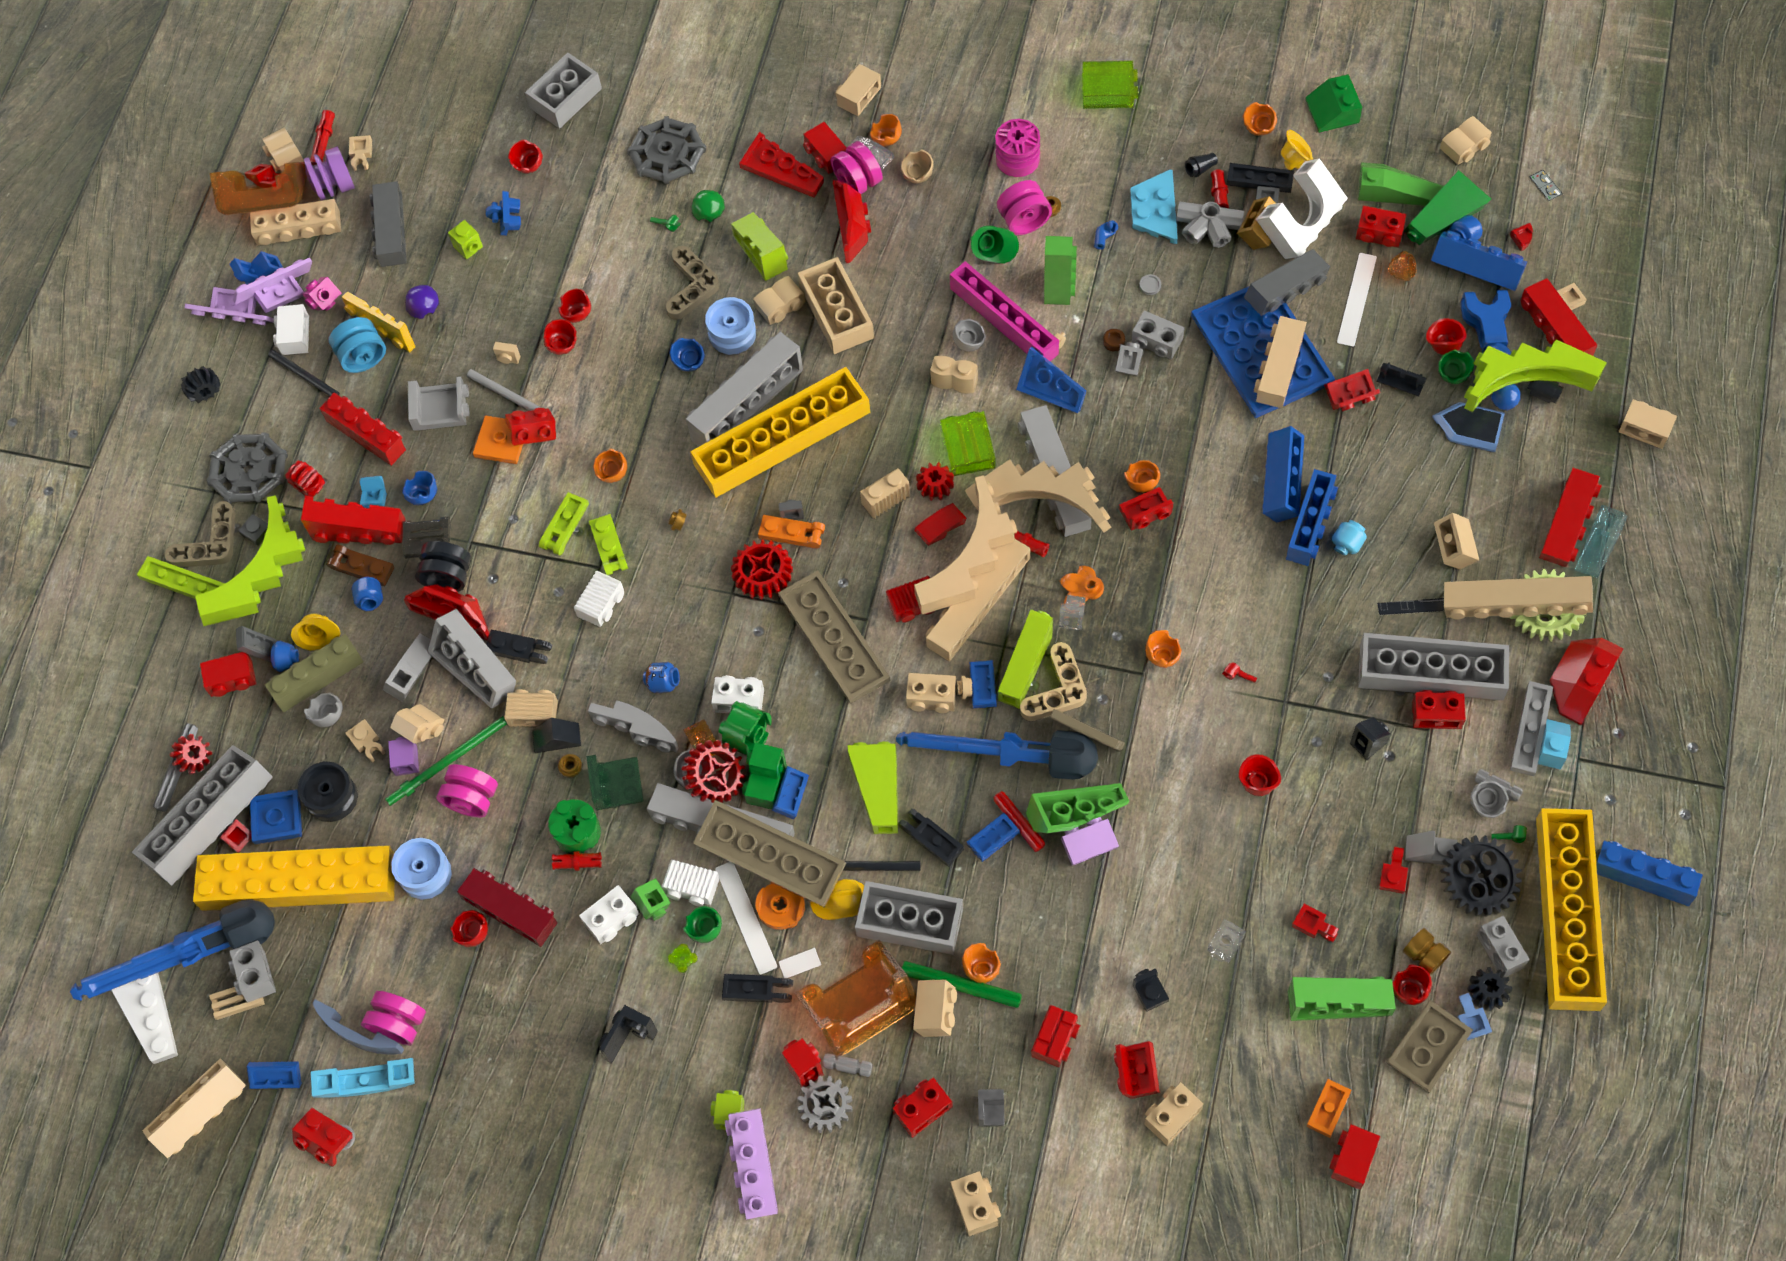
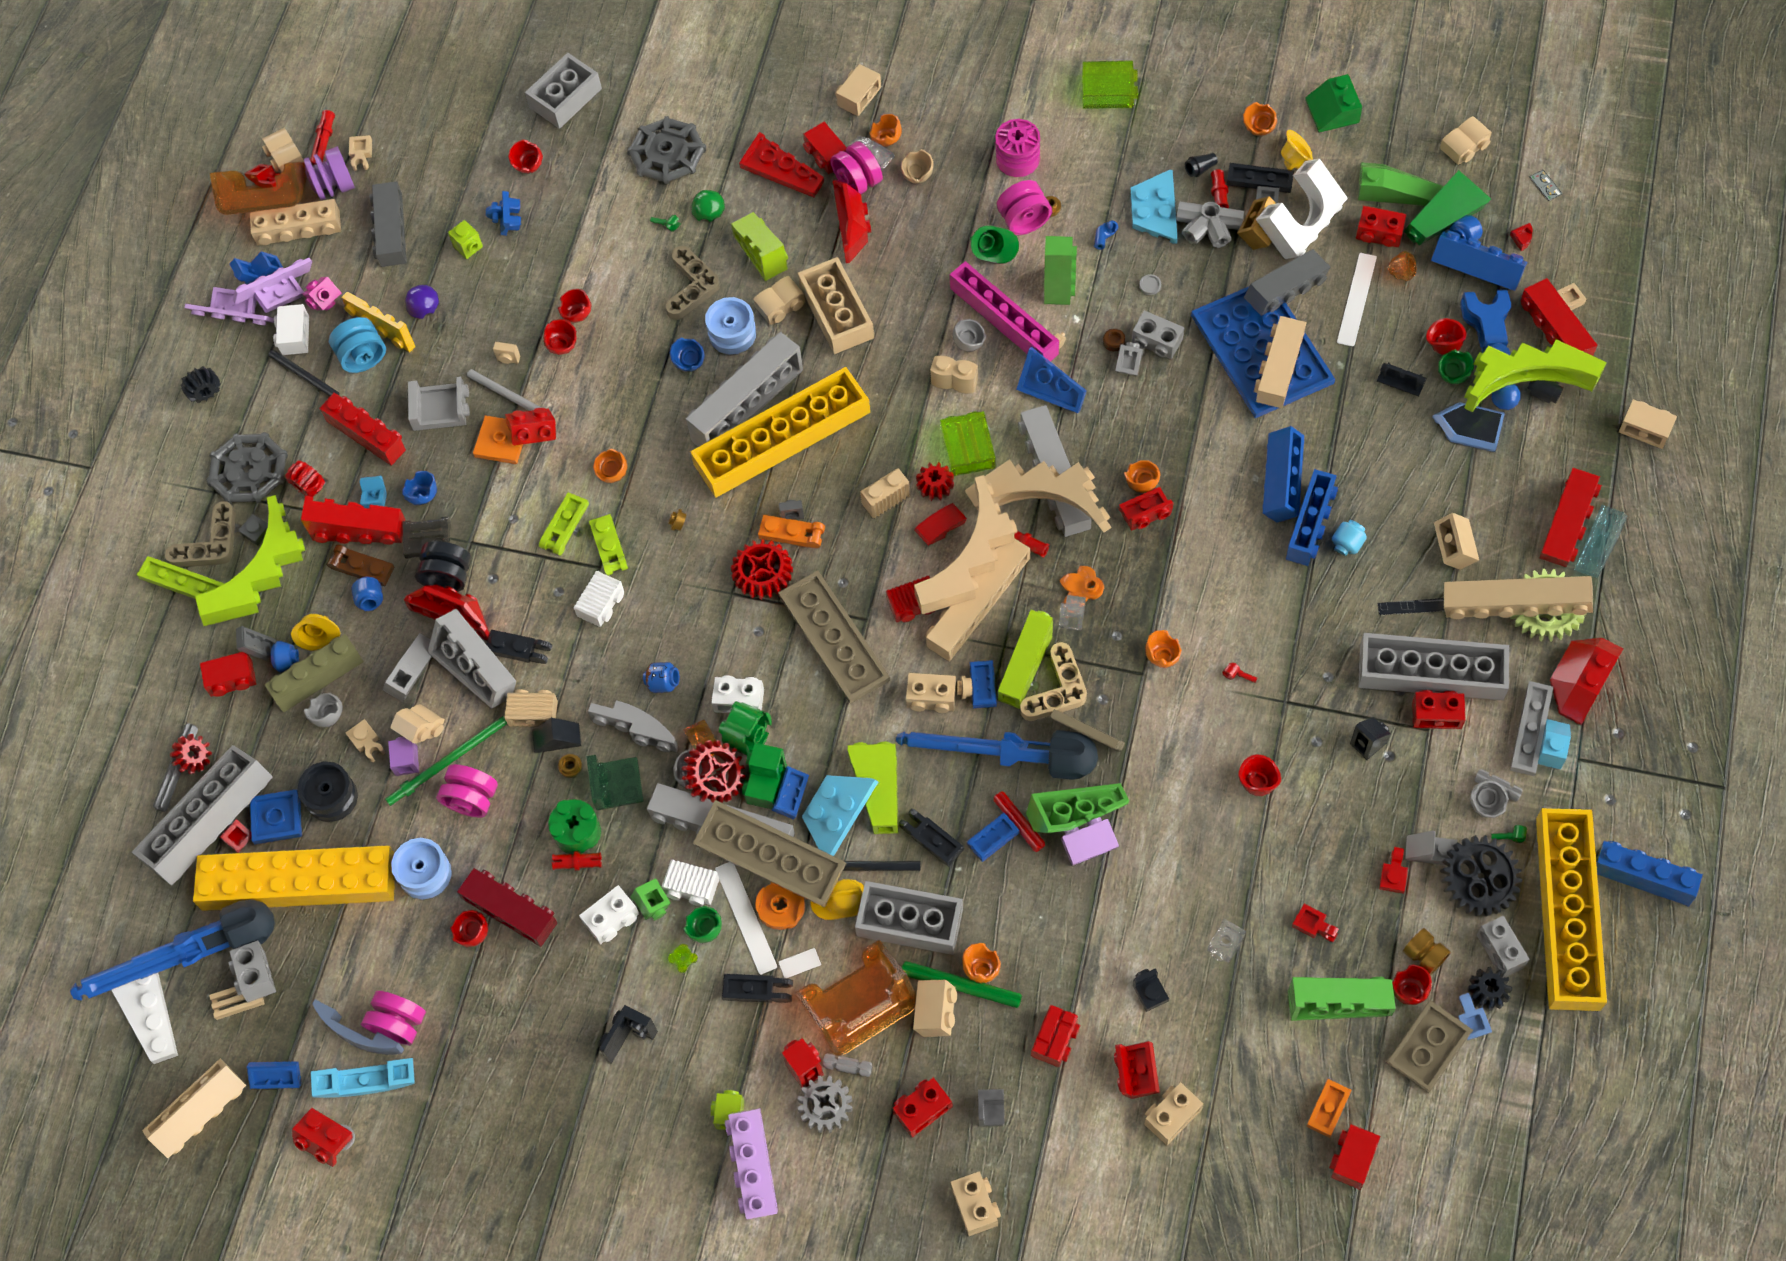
(836, 809): none -> medium azure wing
(1351, 389): red bracket -> none

